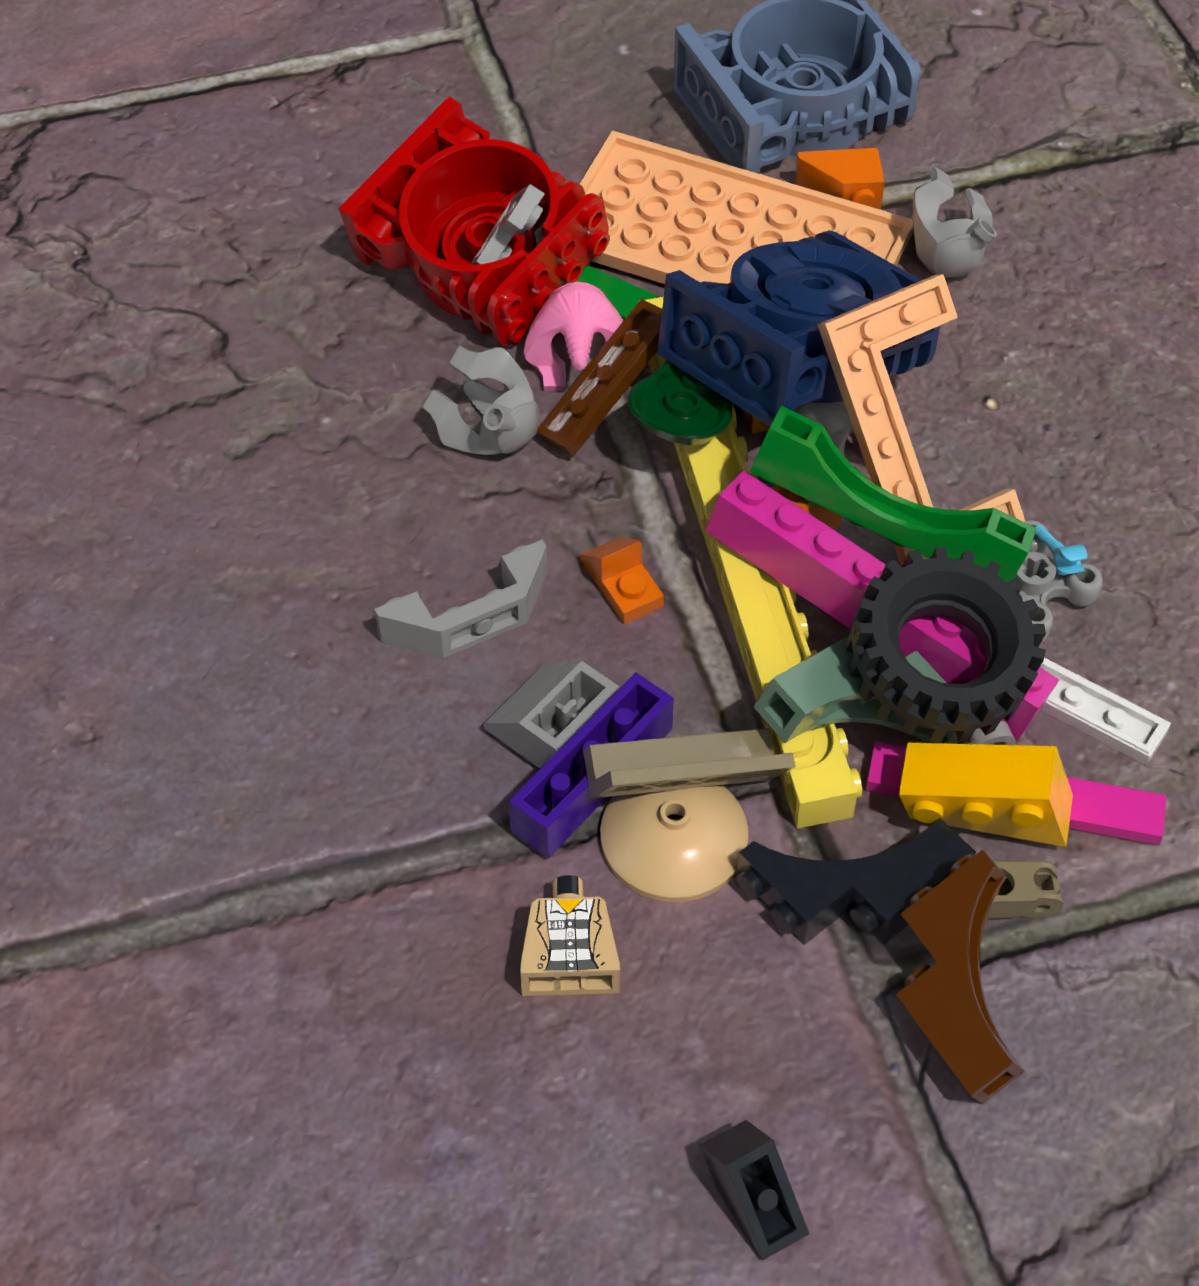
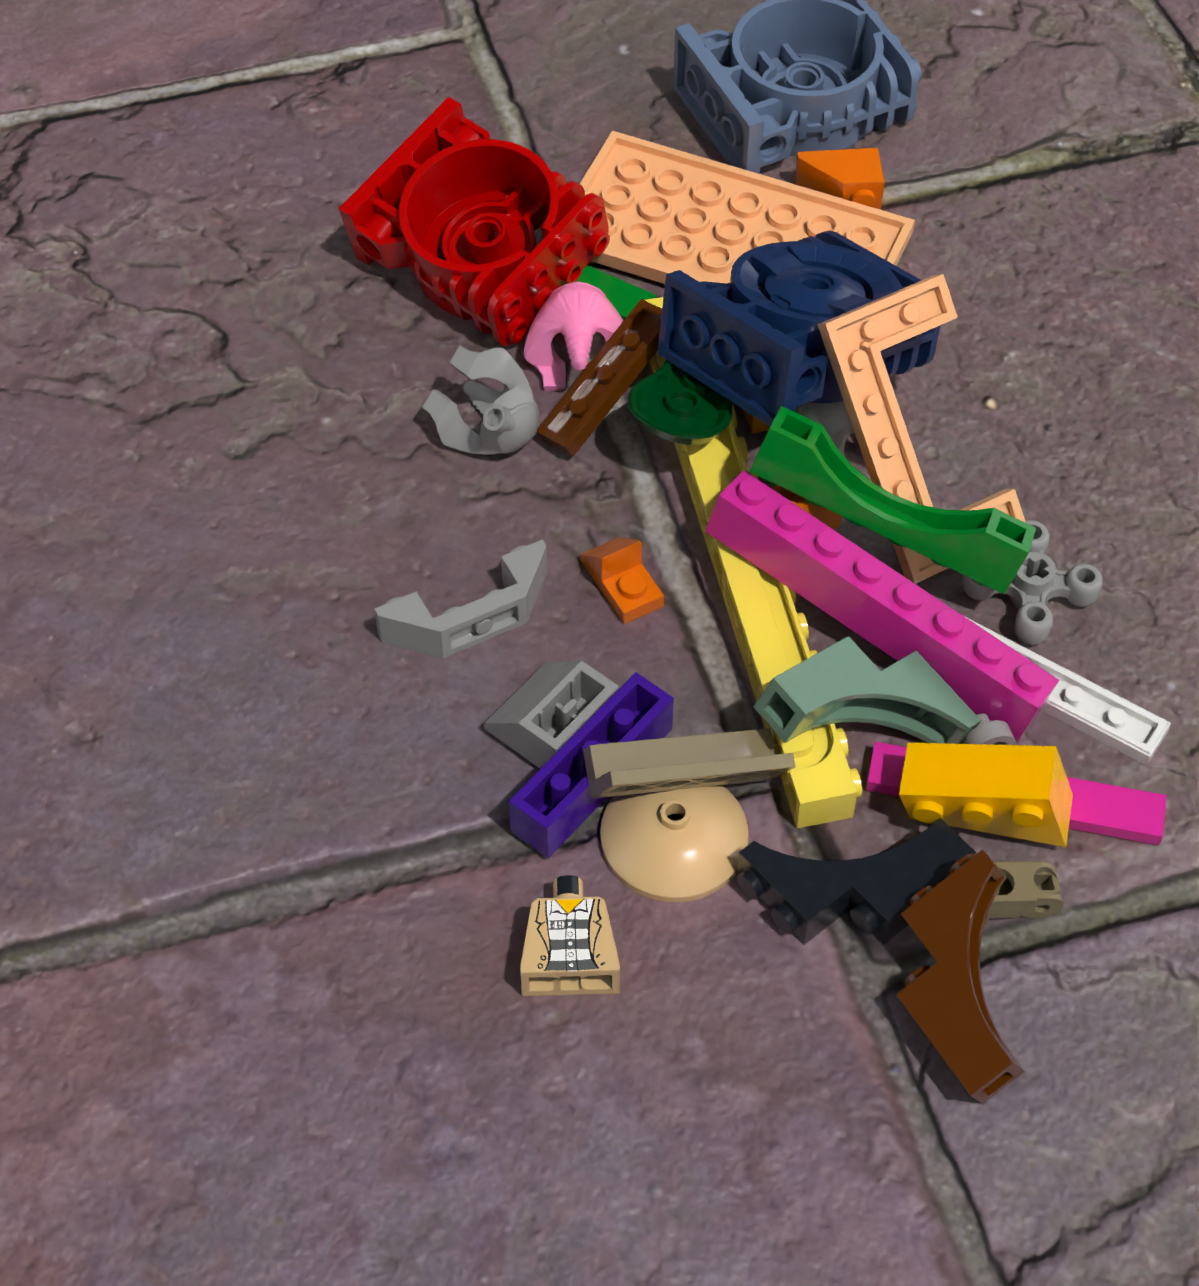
(517, 217): light grey plate -> none
(755, 1187): black slope -> none
(952, 245): light grey piece -> none
(965, 595): black tyre -> none
(1065, 558): medium azure hand -> none

